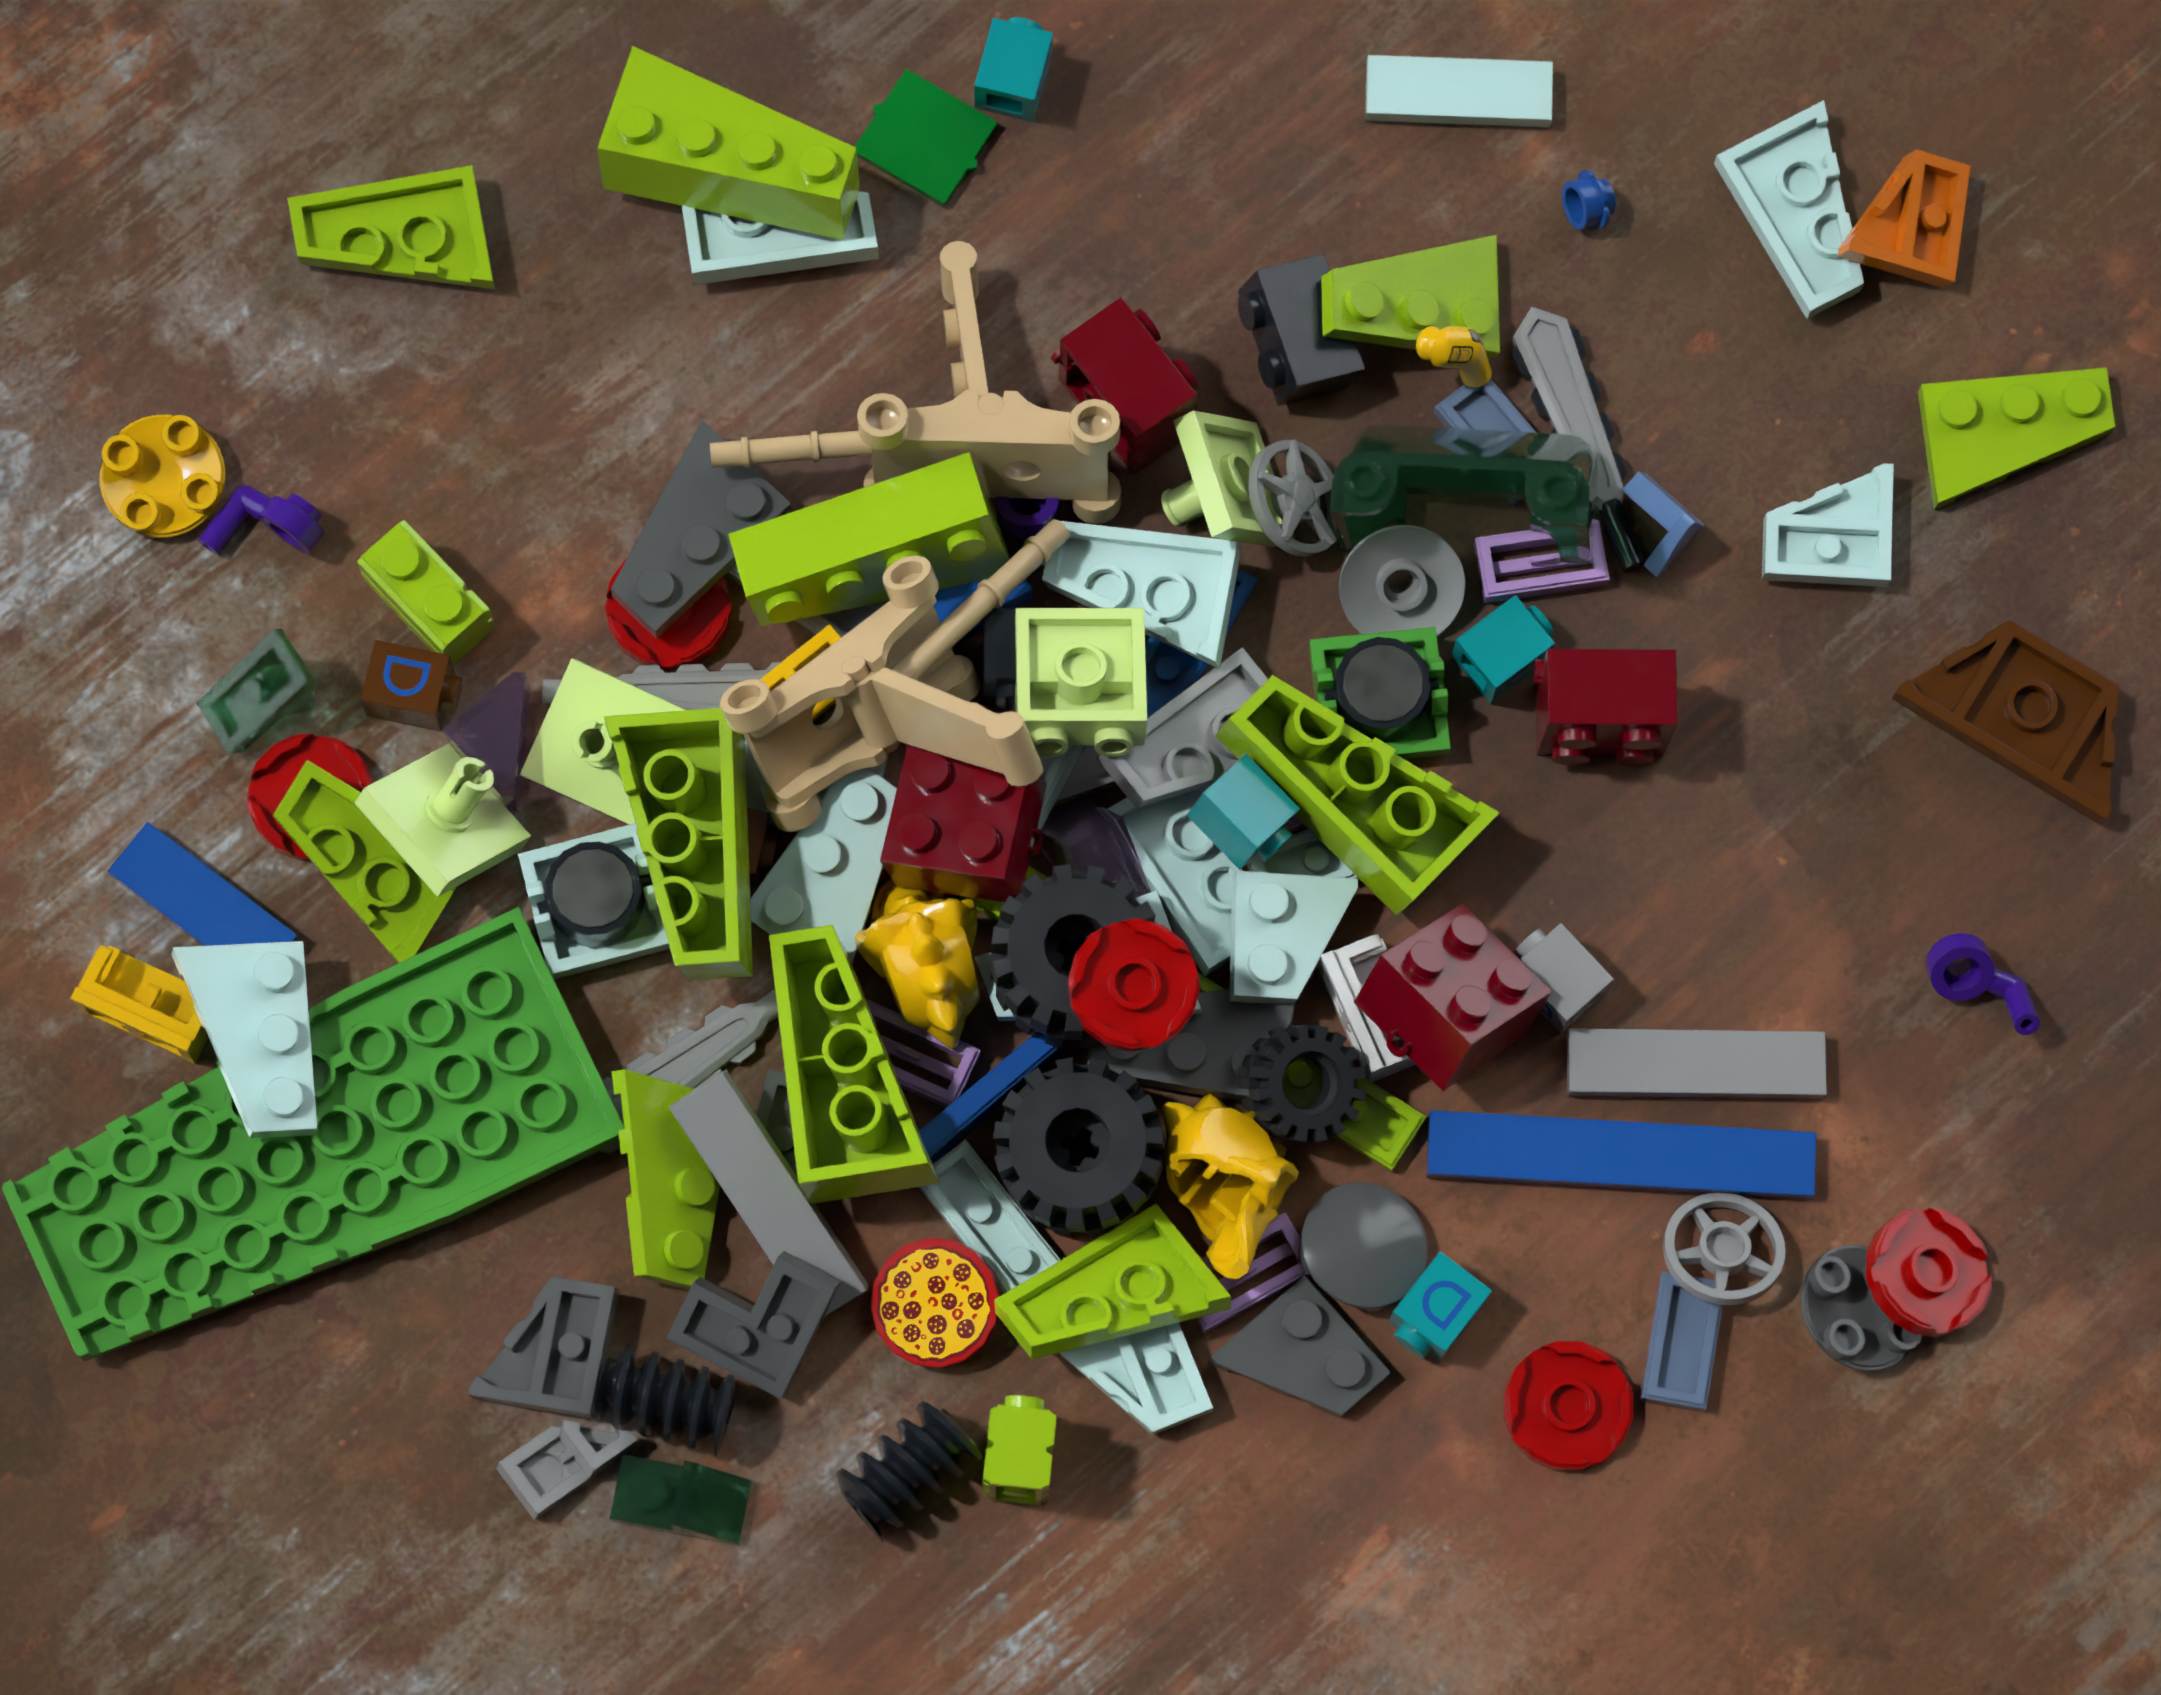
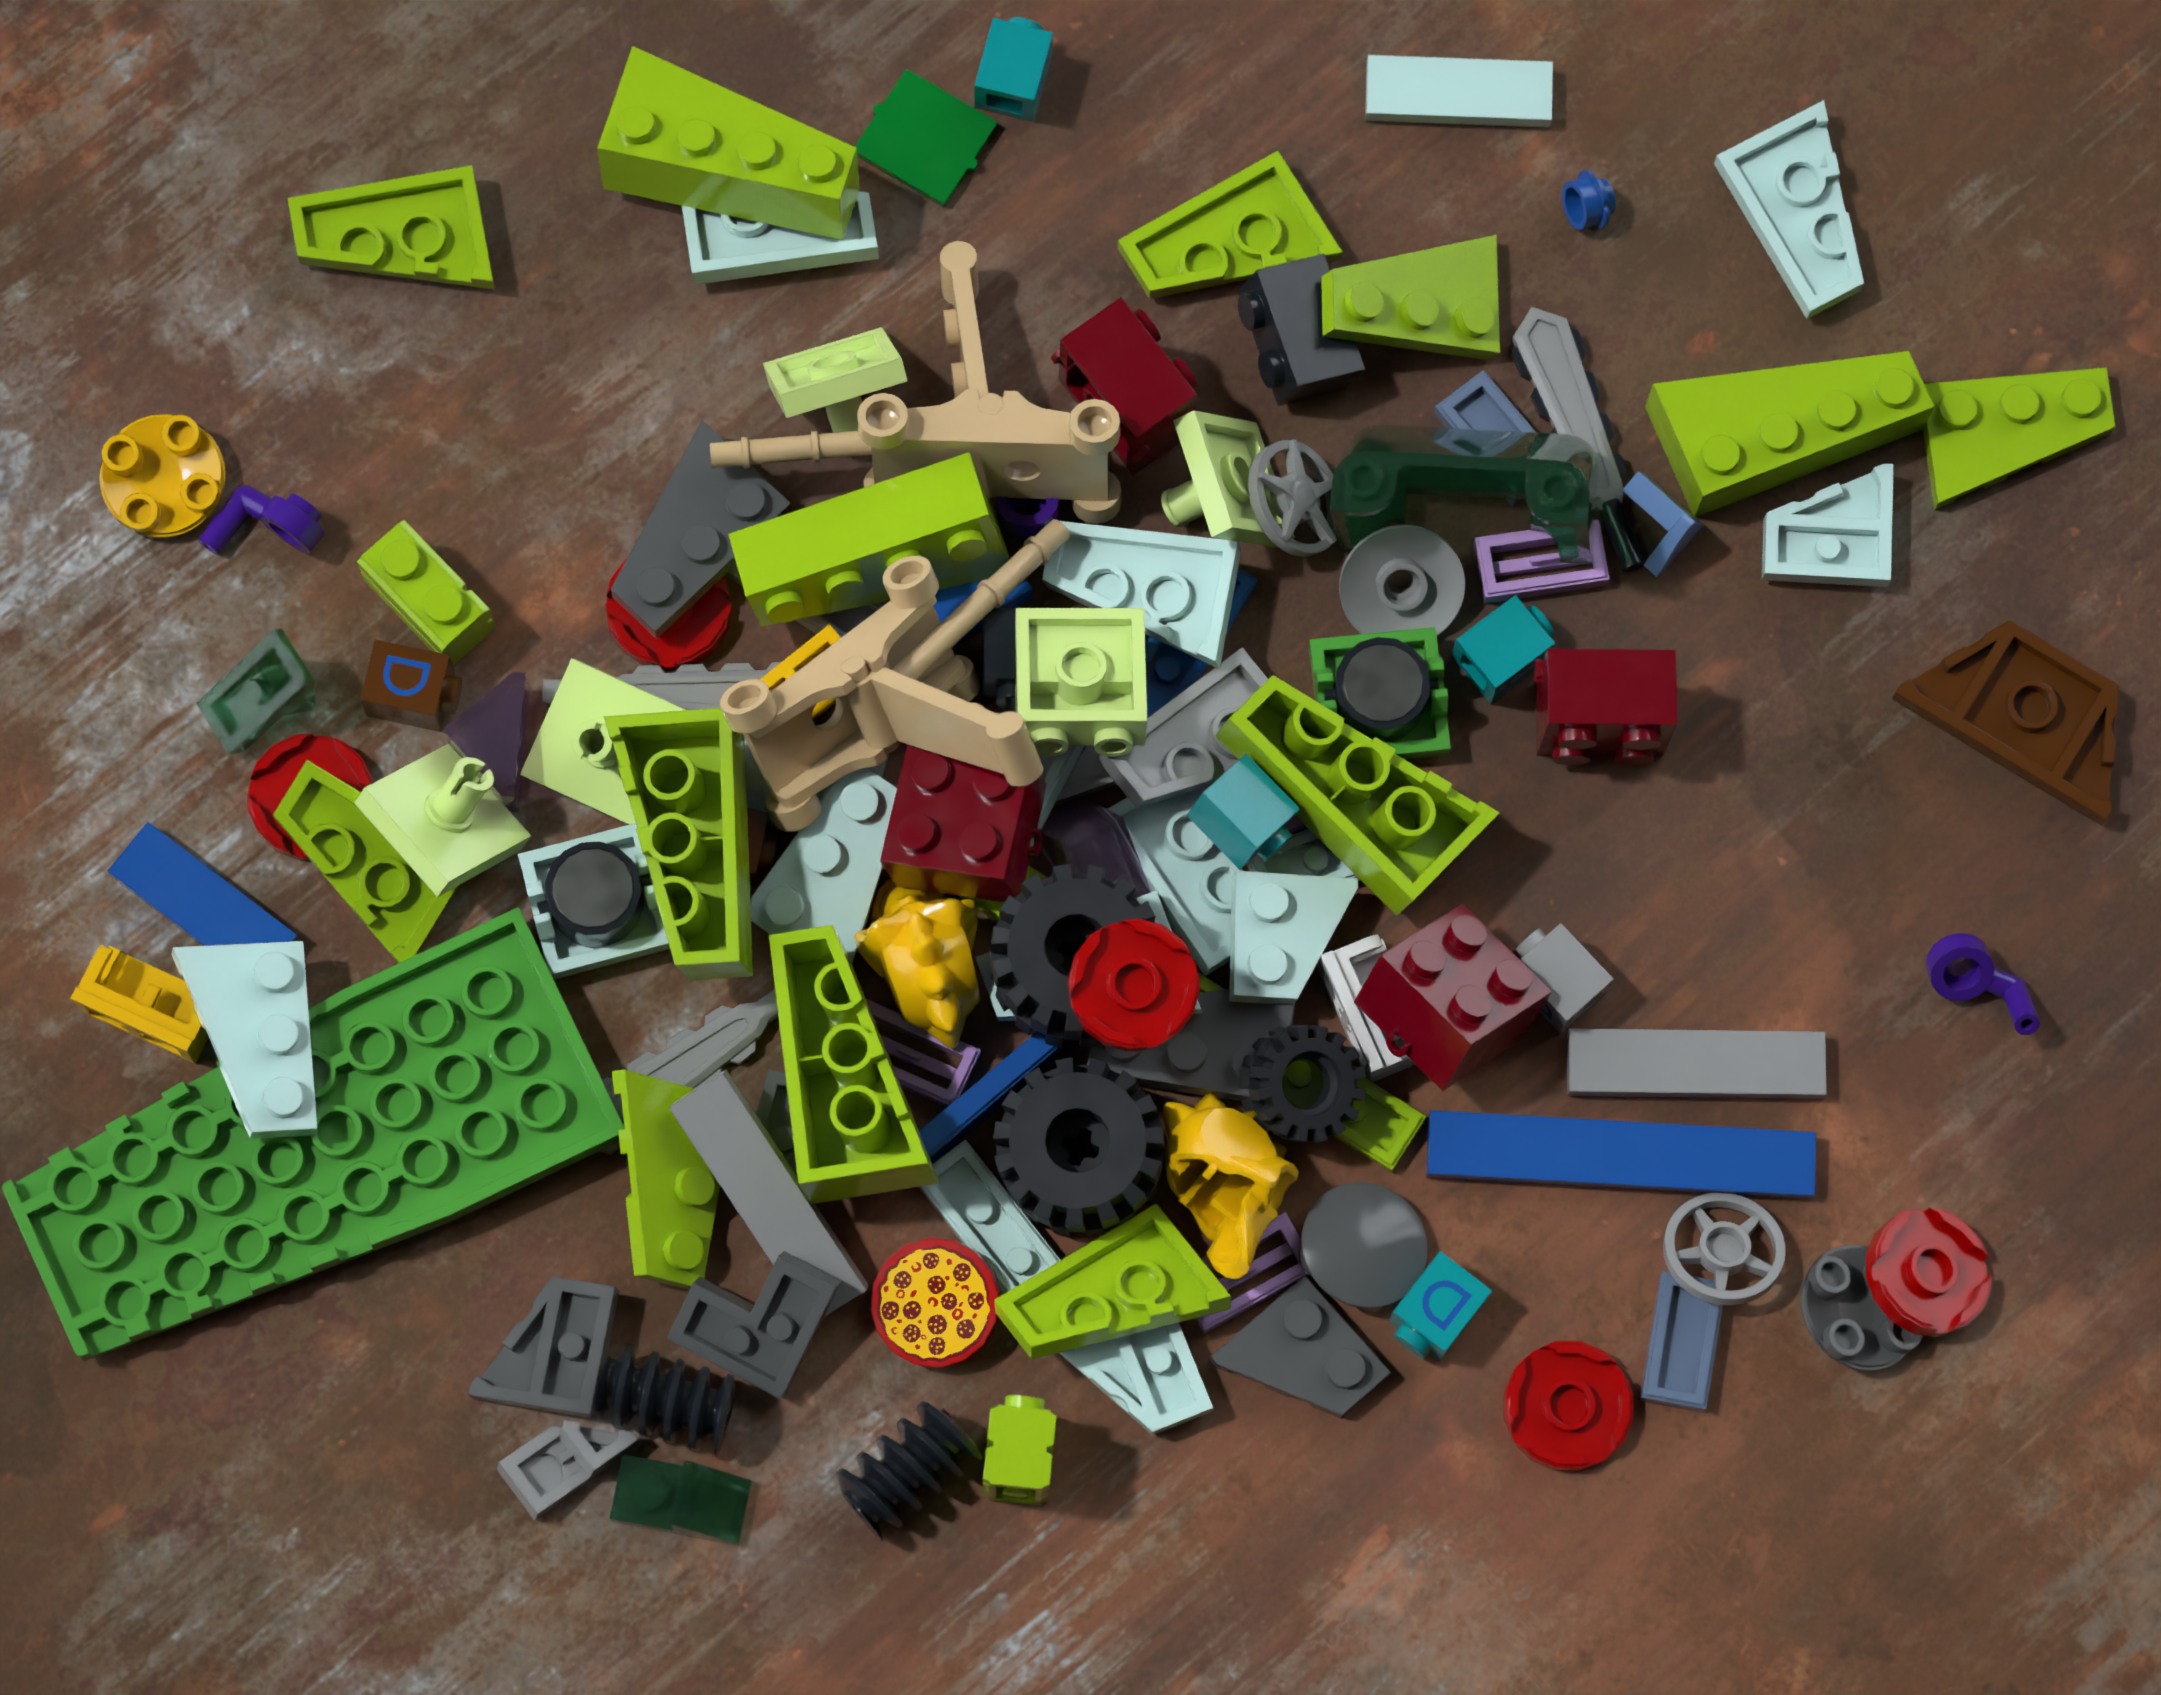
(836, 377): none -> yellowish green tile
(1229, 233): none -> lime wing
(1456, 348): yellow arm -> none
(1777, 424): none -> lime wedge
(1914, 221): orange wing -> none

